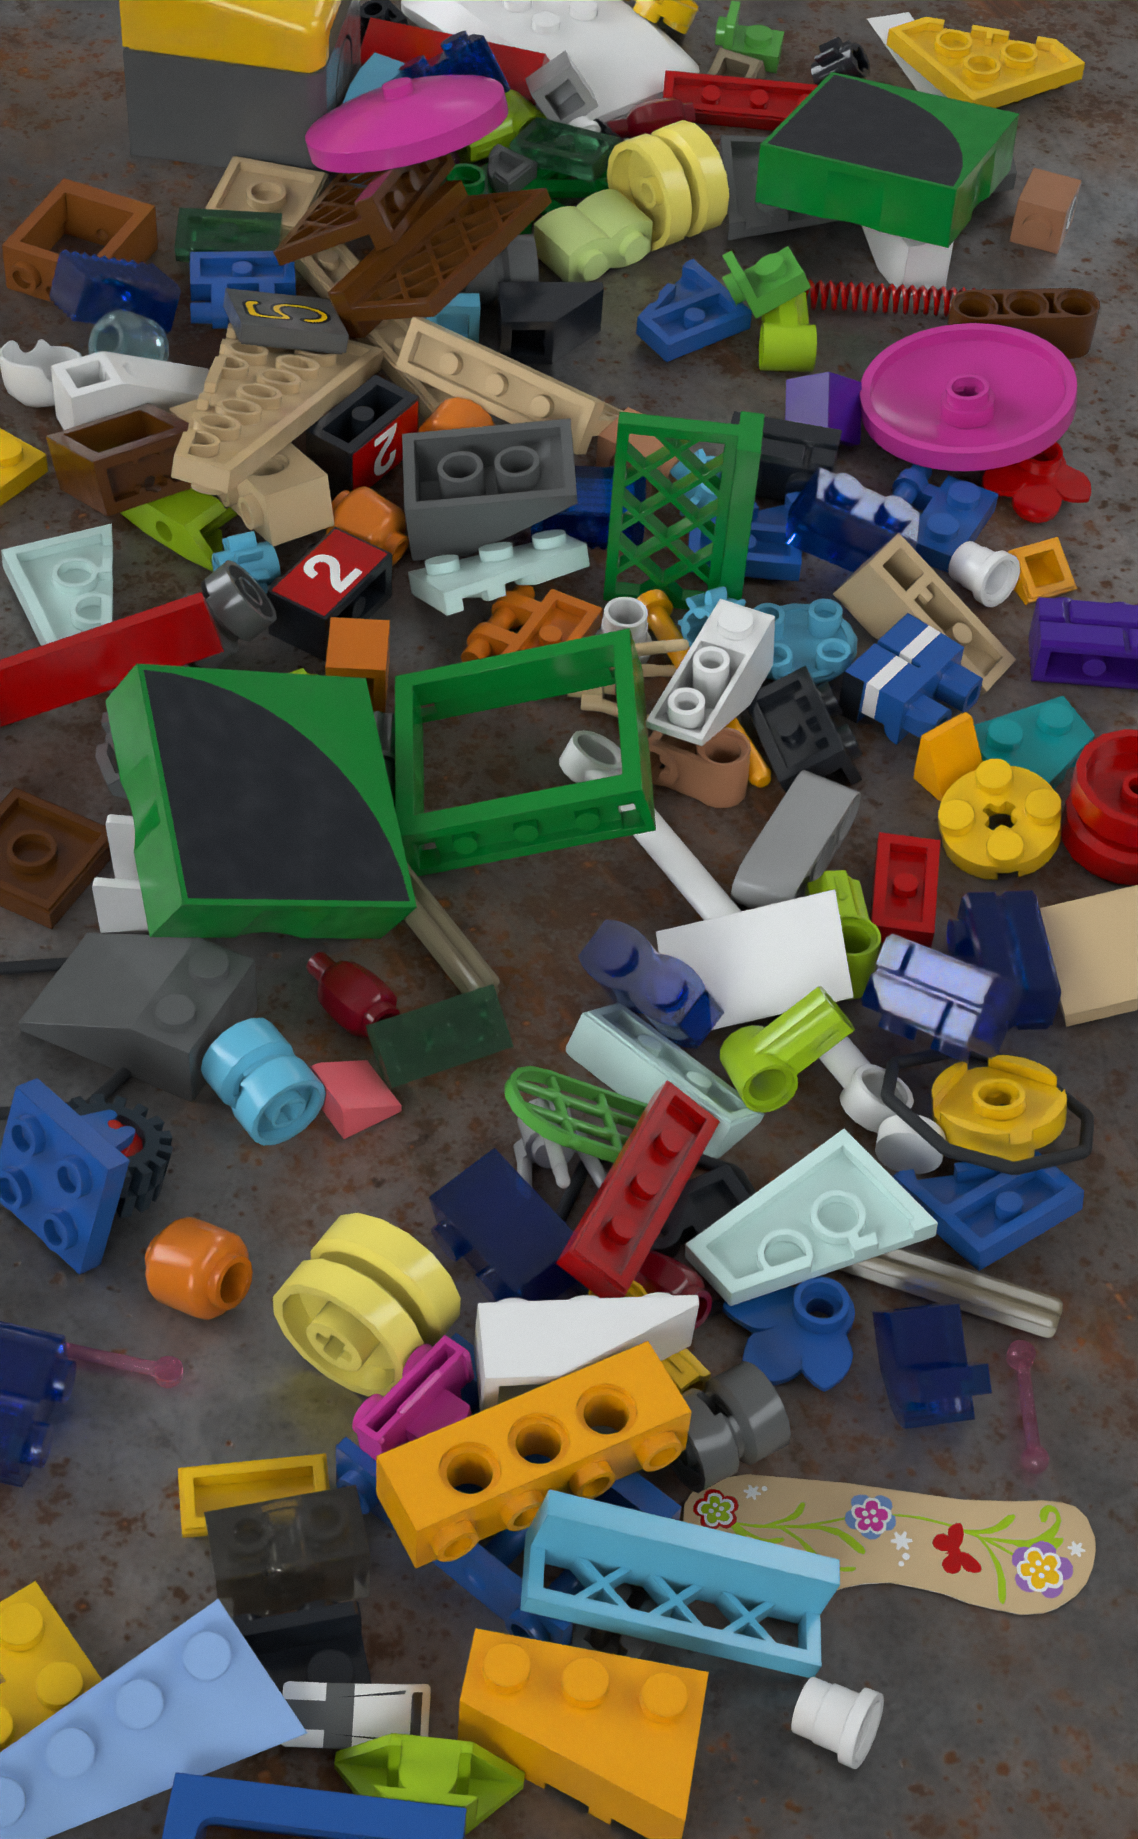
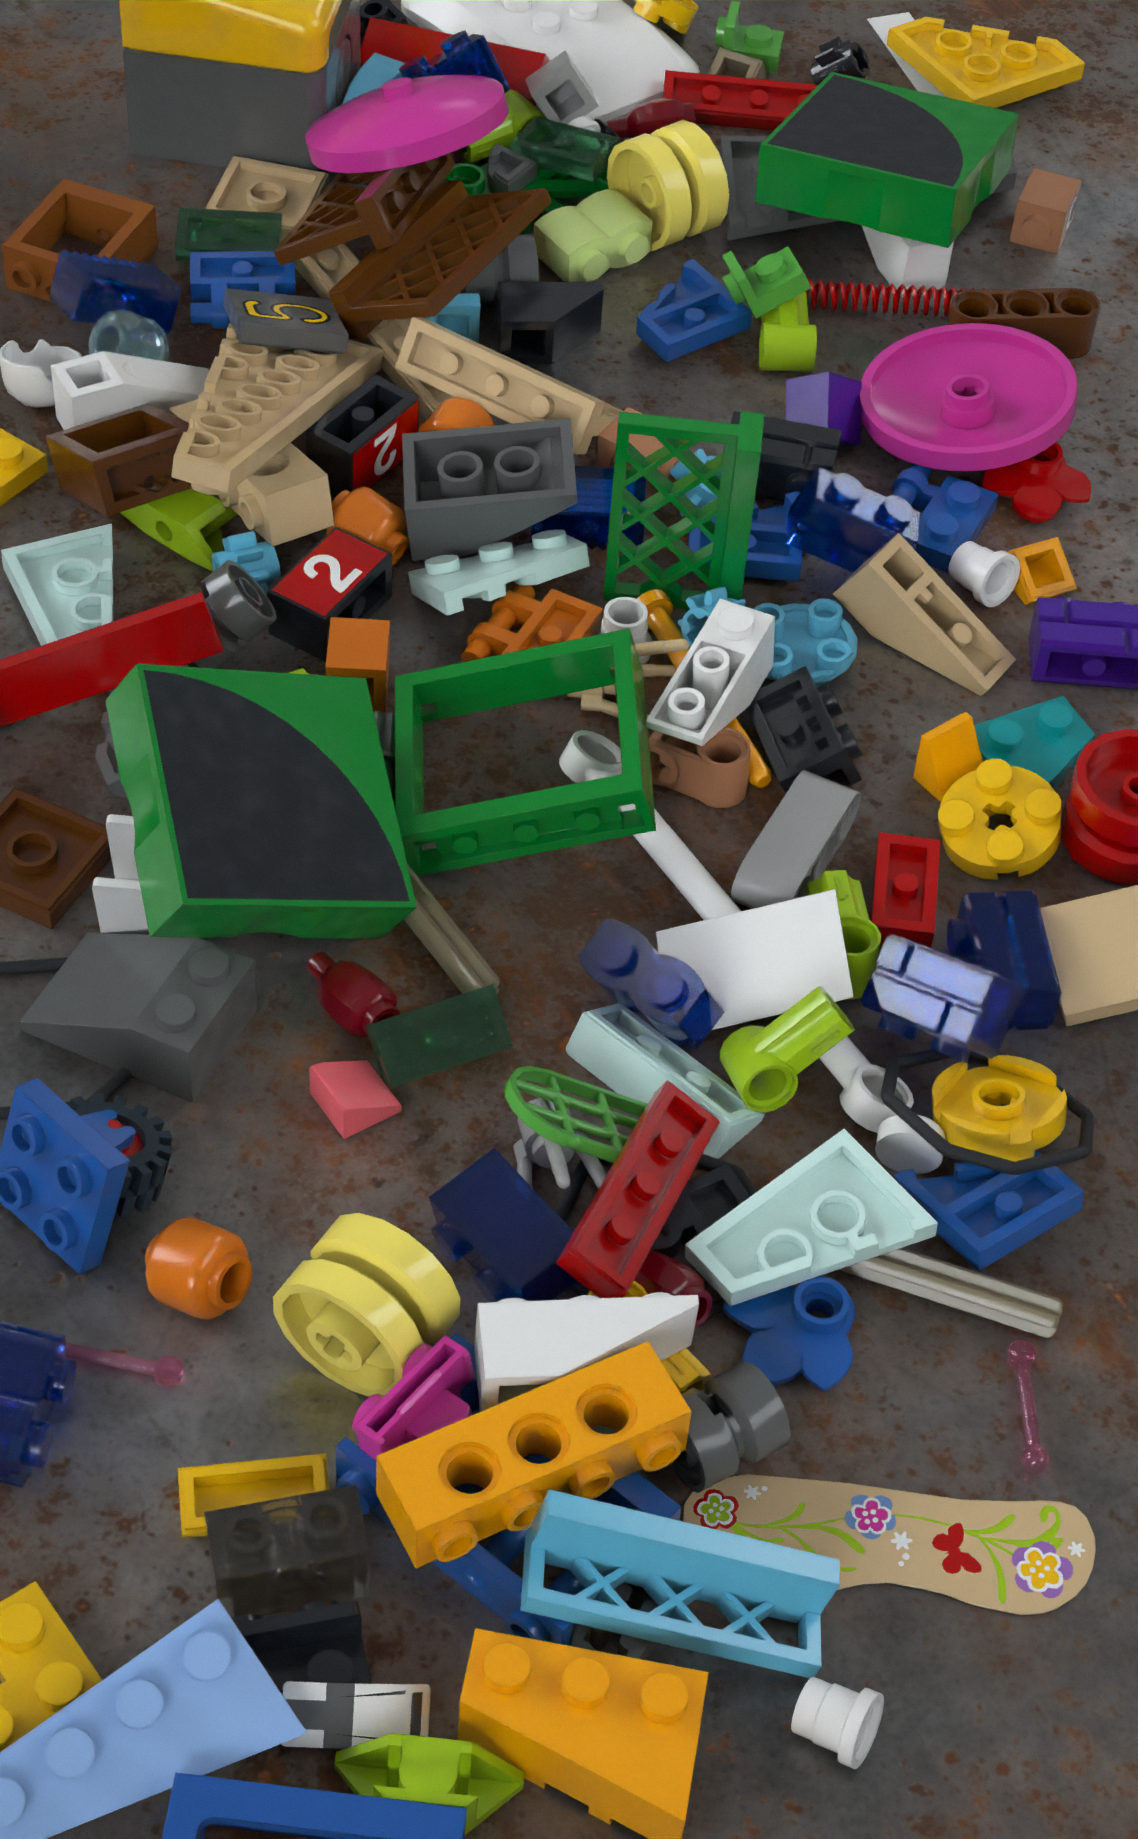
(263, 1081): medium azure wheel -> none
(907, 679): blue hips -> none
(927, 1365): clear blue brick -> none

